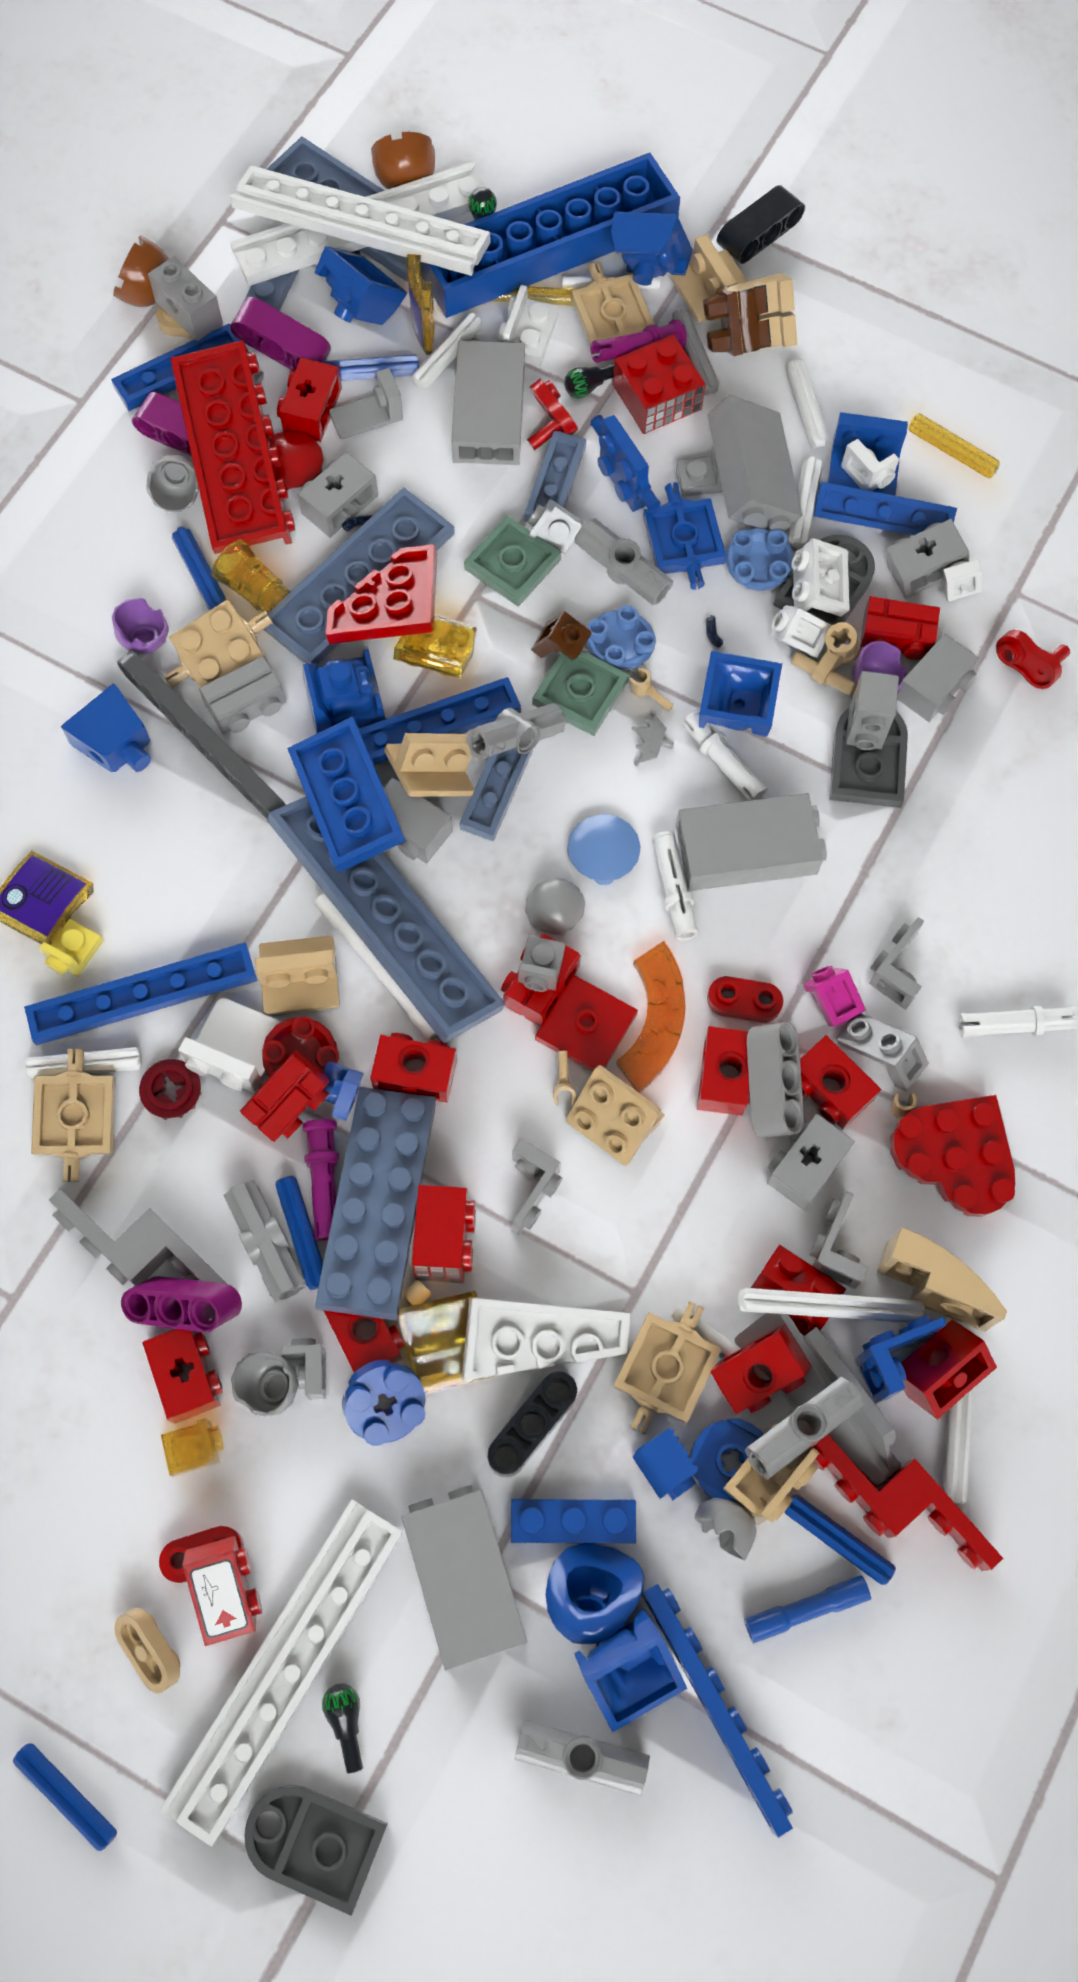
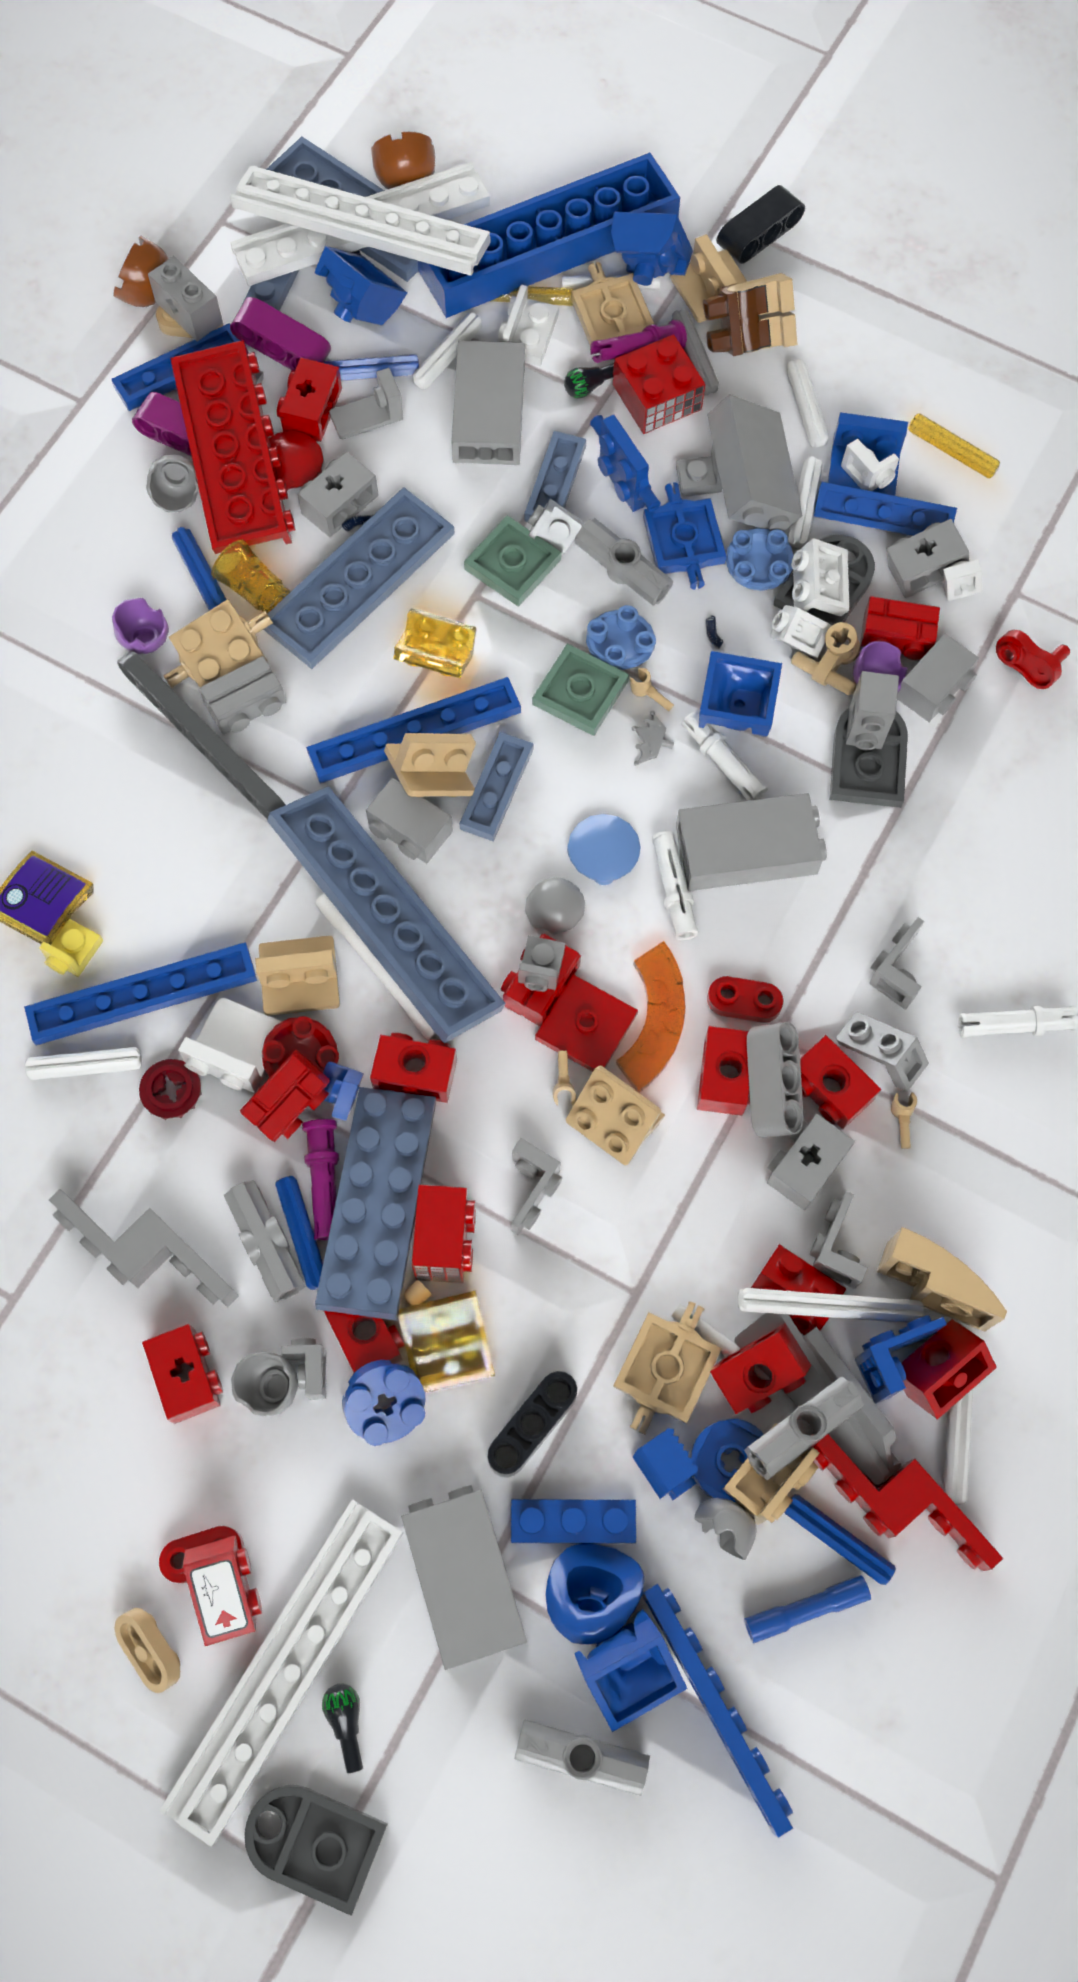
(64, 1796): blue axle -> none
(73, 1115): tan plate -> none
(109, 732): blue torso -> none
(181, 1303): magenta beam -> none
(192, 1447): clear yellow bracket -> none
(343, 691): blue brick -> none
(346, 794): blue plate -> none
(389, 601): plate -> none
(421, 304): clear yellow slope -> none
(482, 202): black piece -> none
(515, 731): light grey piece -> none
(528, 1336): white wing -> none
(547, 396): red piece -> none
(563, 635): reddish brown bracket -> none
(835, 994): dark pink bracket -> none
(960, 1151): red plate -> none

